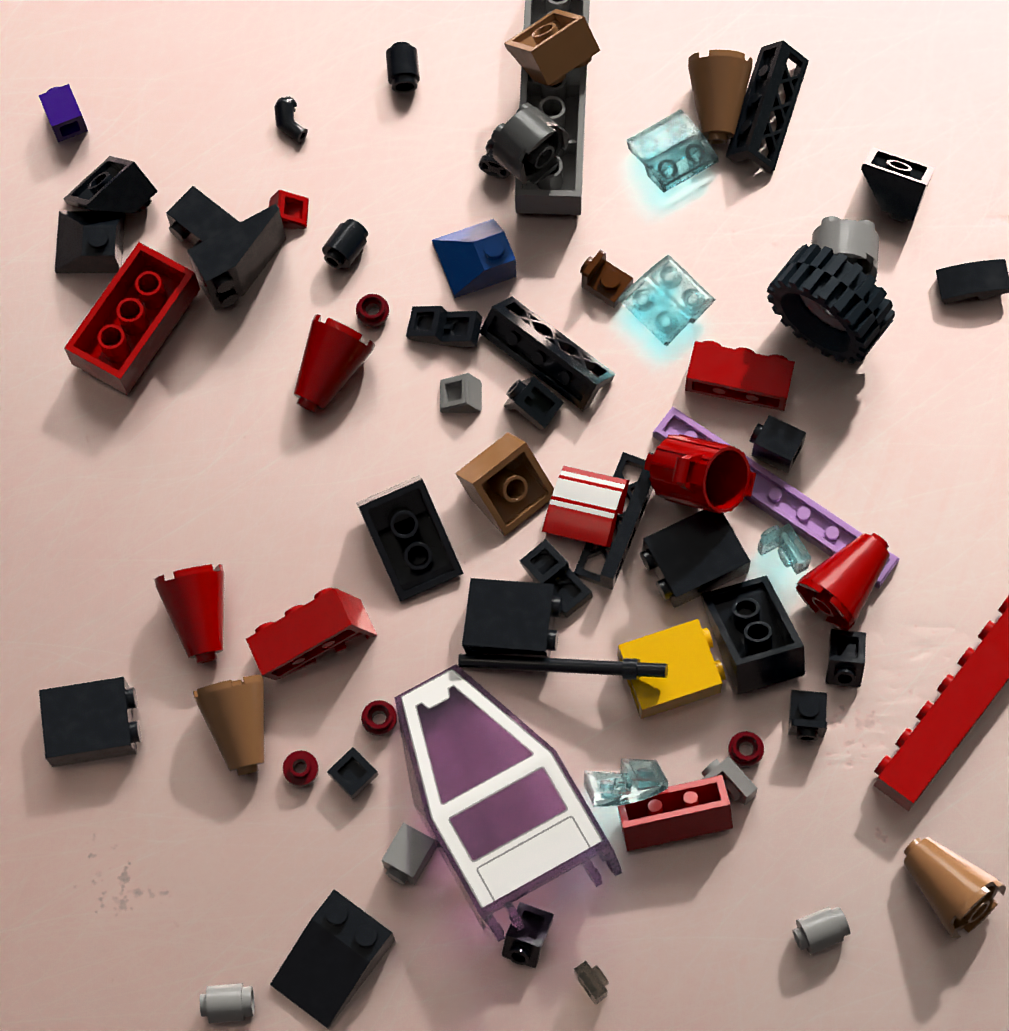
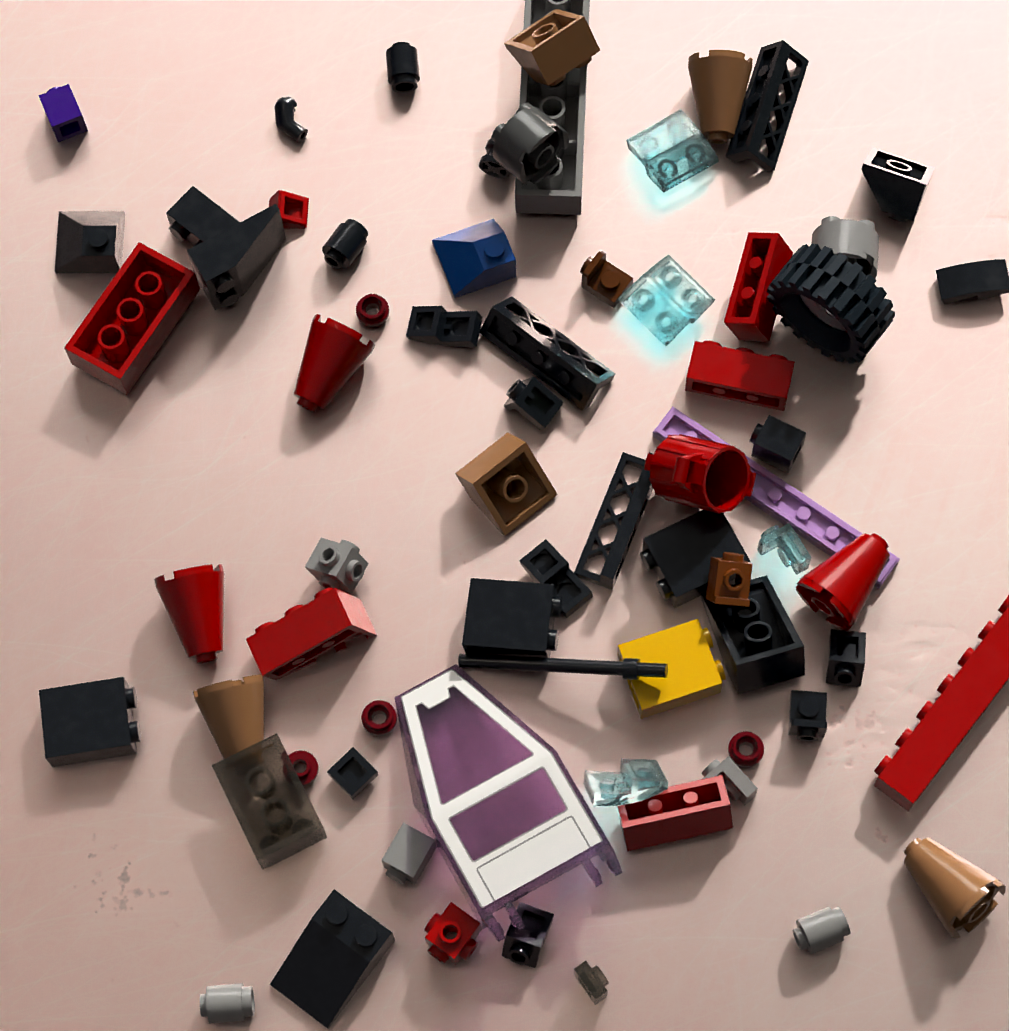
(113, 187): black slope -> none
(269, 801): none -> clear smoke slope
(337, 564): none -> light grey brick
(410, 538): black slope -> none
(455, 922): none -> red brick
(460, 394): light grey slope -> none
(585, 506): red slope -> none
(718, 585): none -> dark orange brick
(749, 310): none -> red brick

